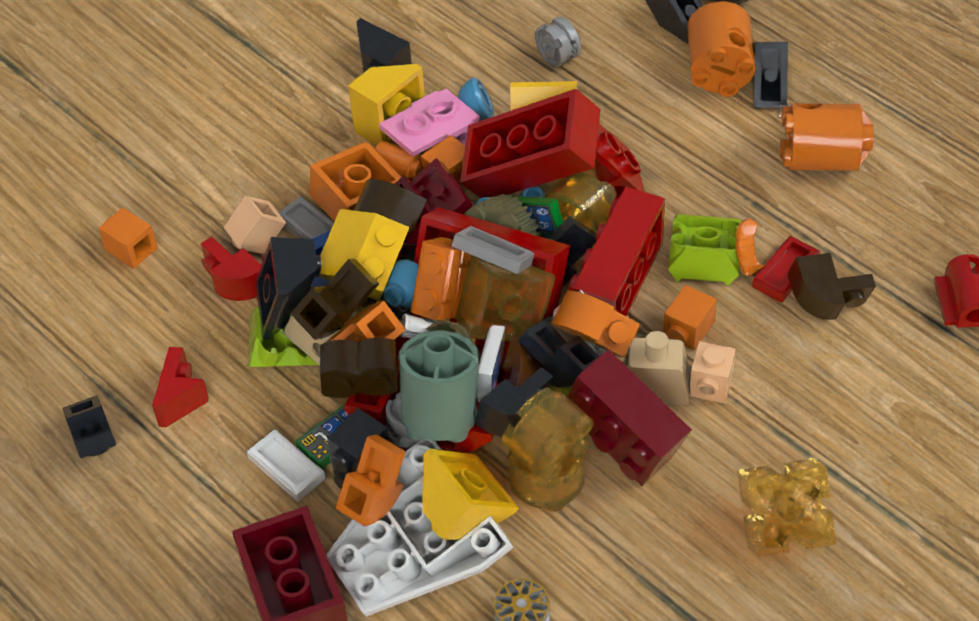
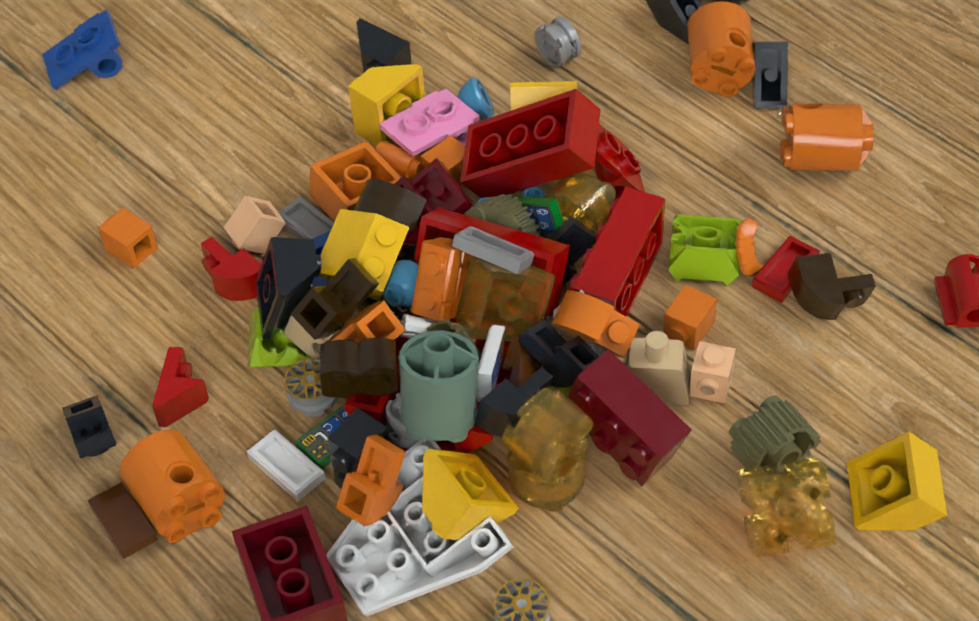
(89, 46): none -> blue piece
(123, 520): none -> reddish brown slope
(172, 484): none -> orange cylinder
(305, 388): none -> light grey wheel
(772, 436): none -> olive brick
(897, 486): none -> yellow slope

